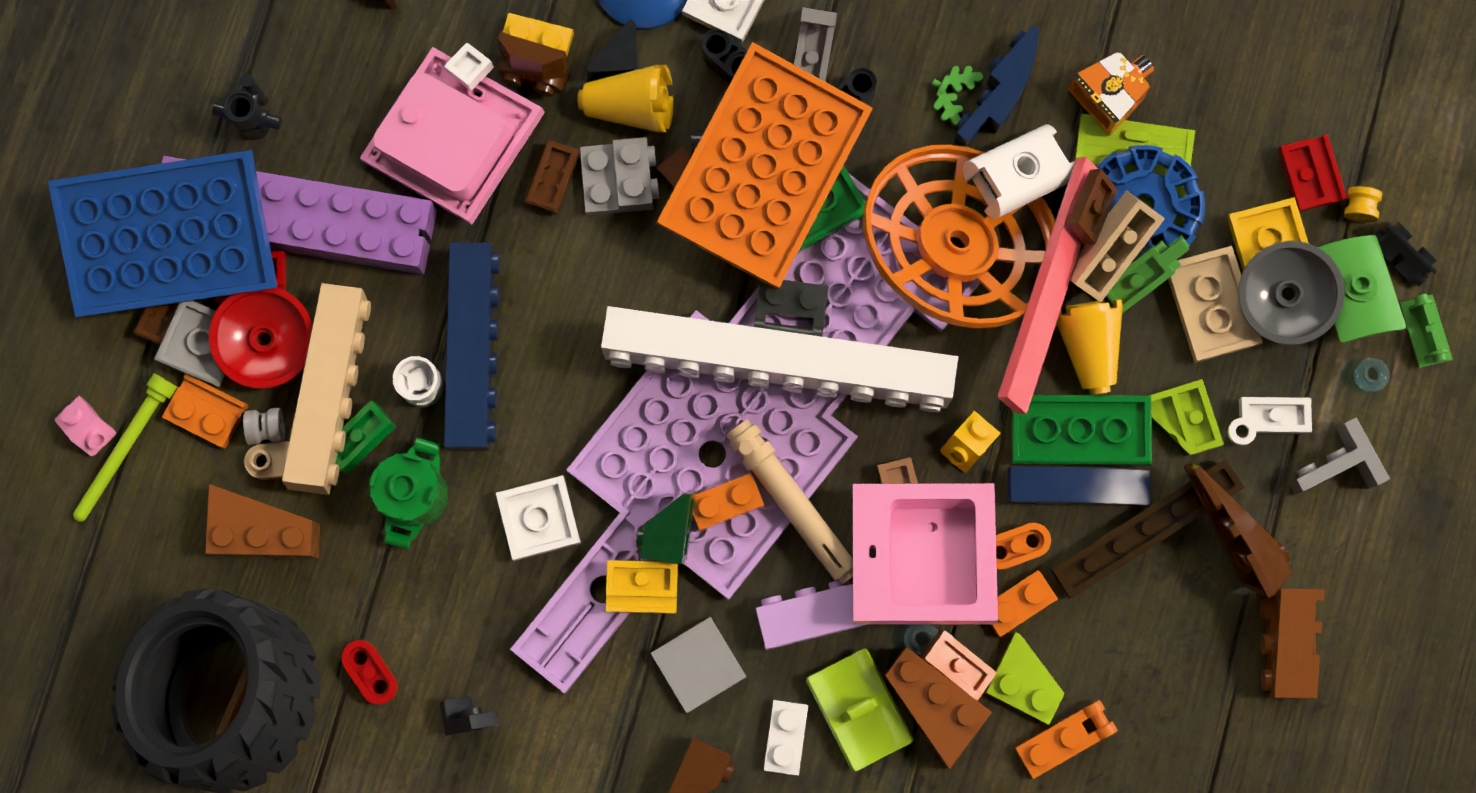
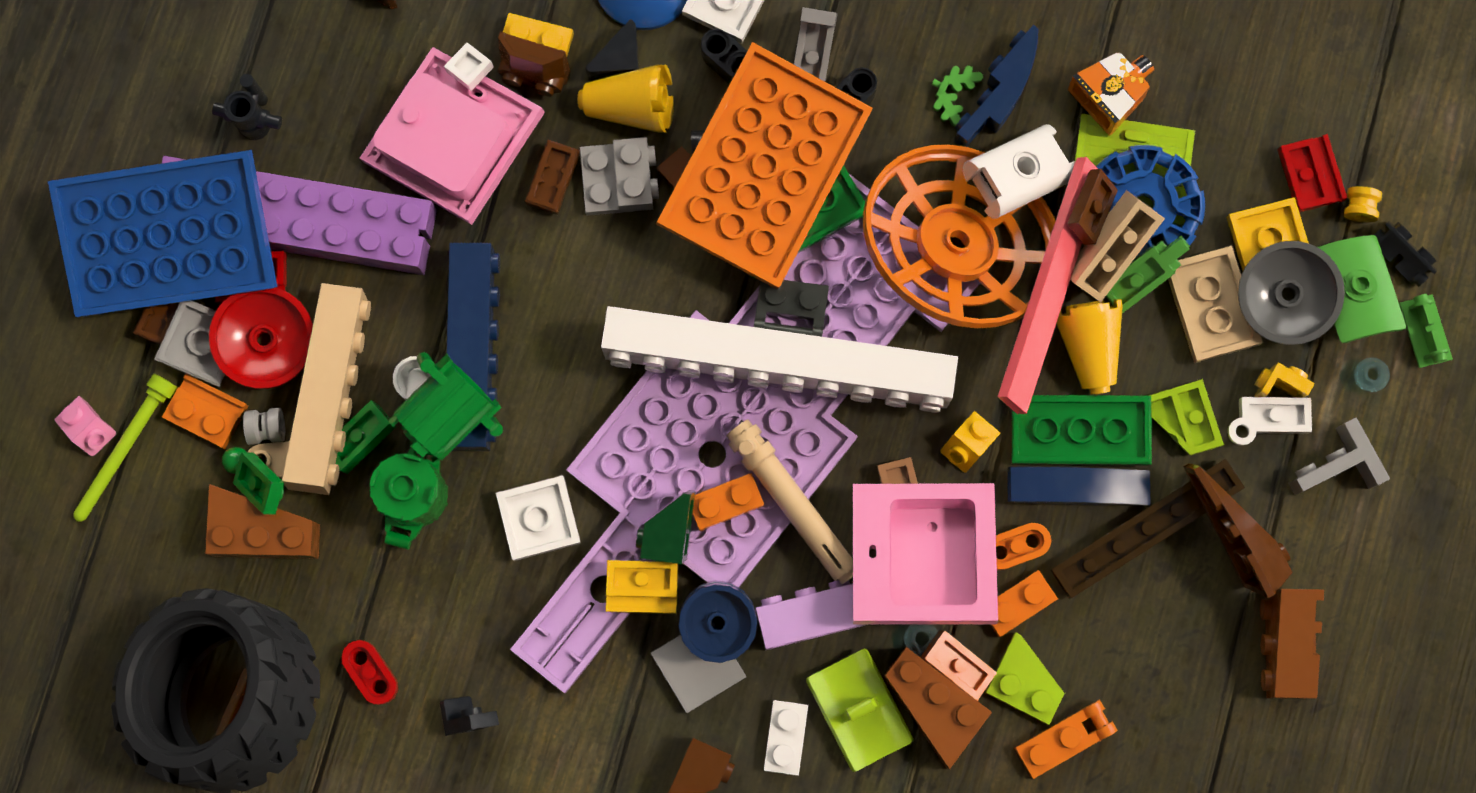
(254, 479): none -> green plate
(444, 409): none -> green container
(717, 643): none -> dark blue wheel
(1290, 380): none -> yellow bracket

